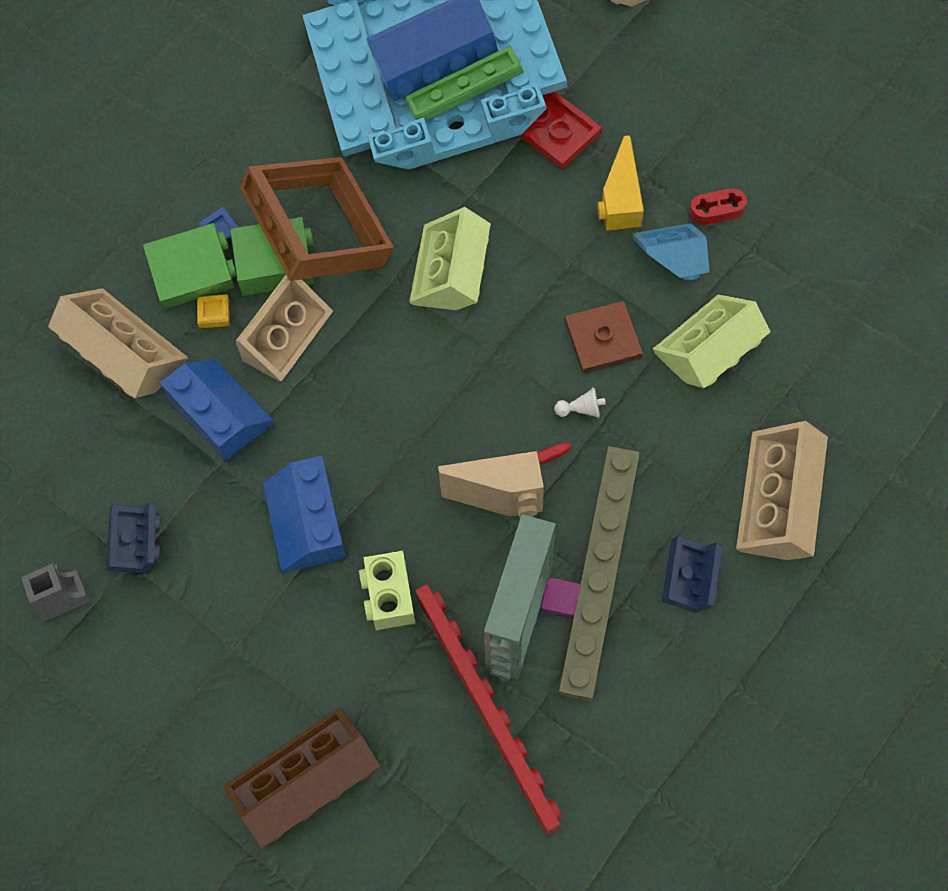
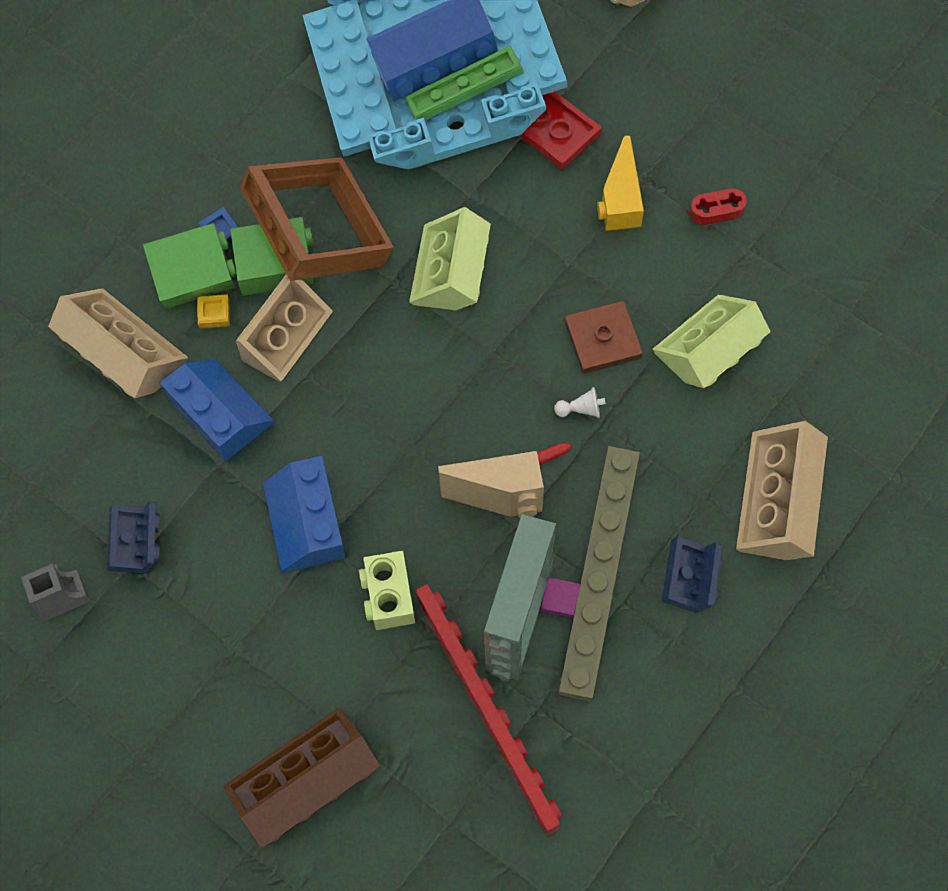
(677, 248): dark azure slope -> none

